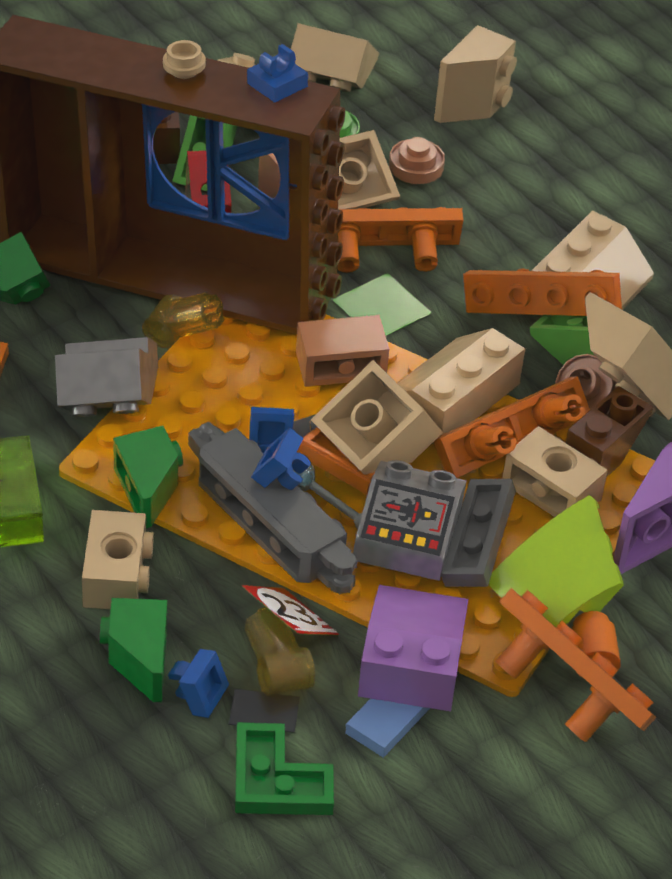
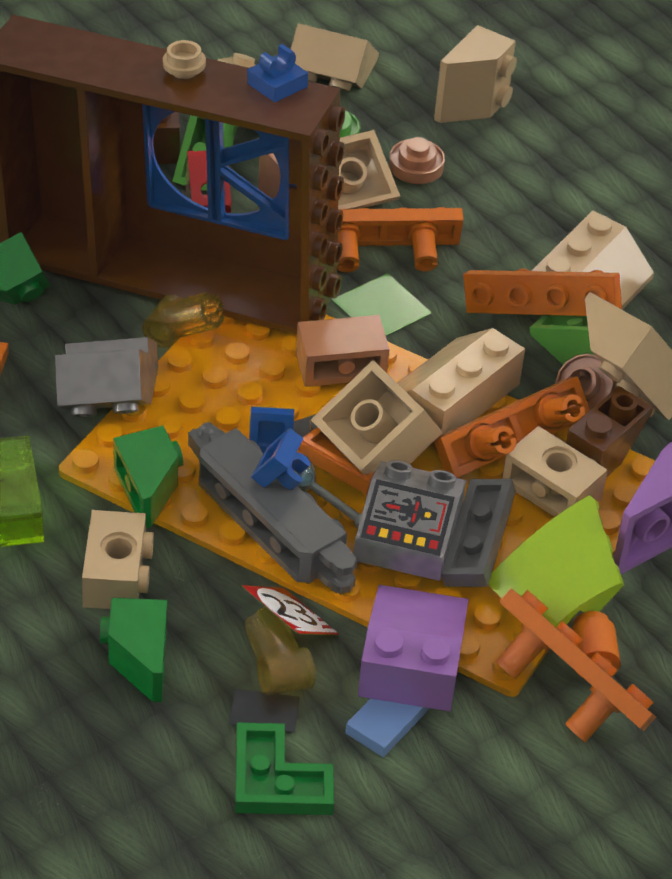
(200, 682): blue tile -> none

